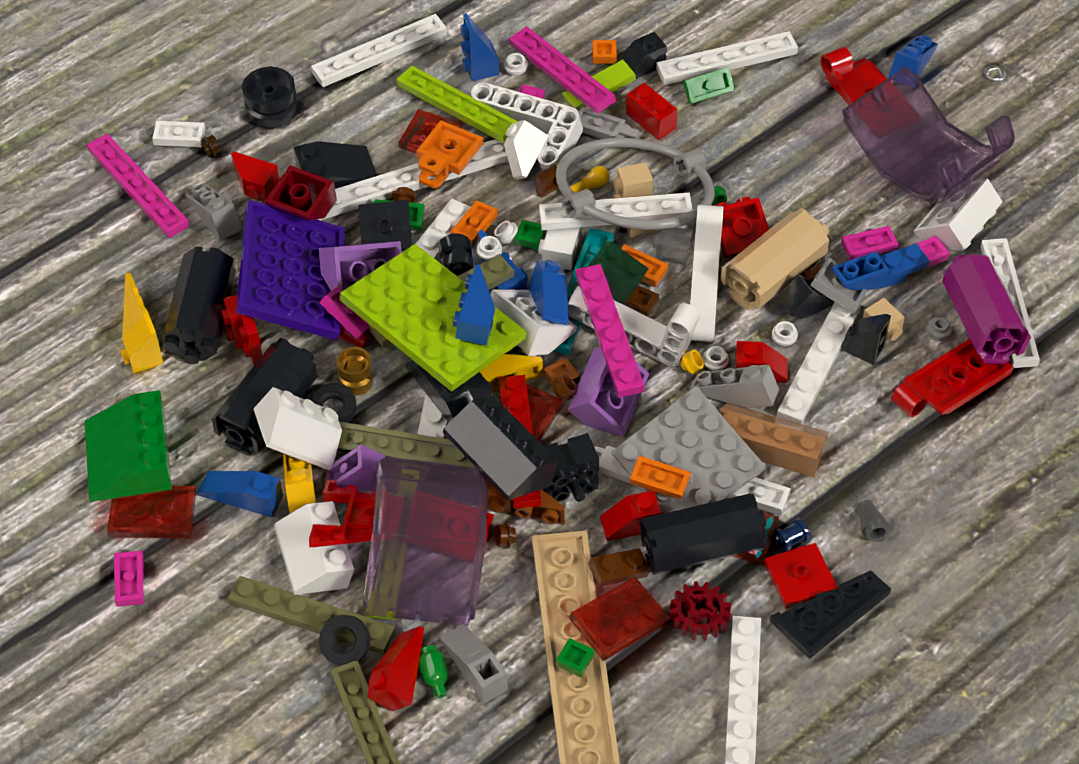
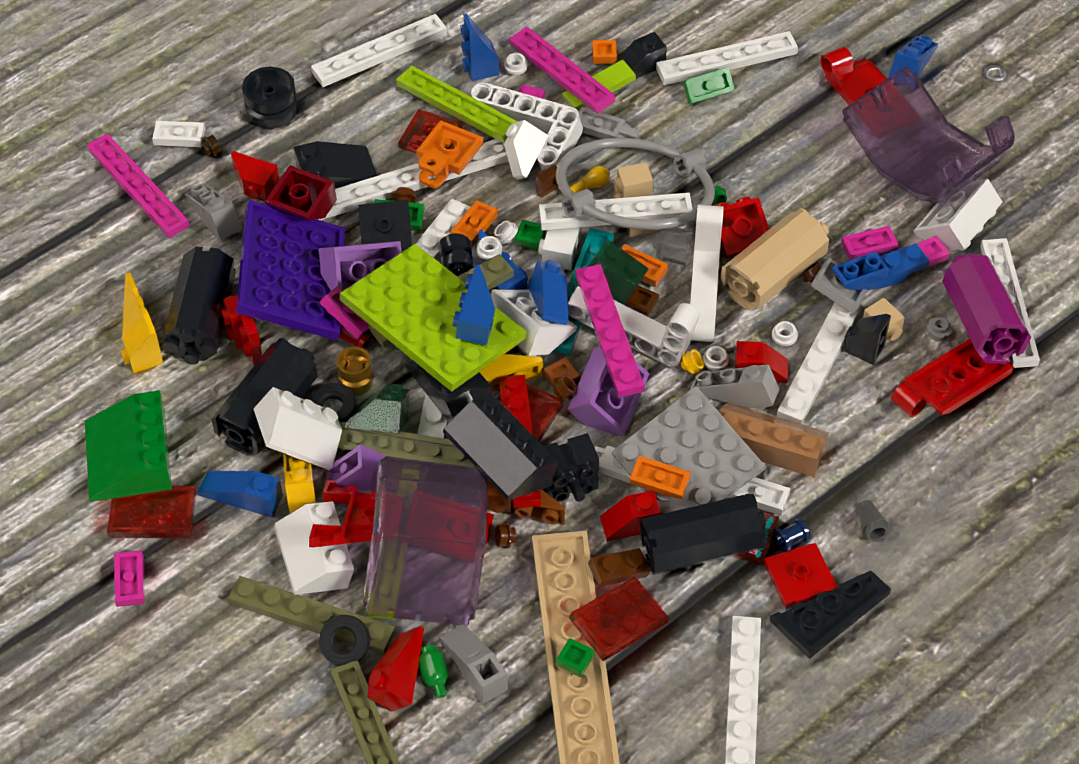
(383, 411): none -> clear green slope
(651, 111): red brick -> none
(700, 612): dark red gear -> none
(802, 299): black slope -> none

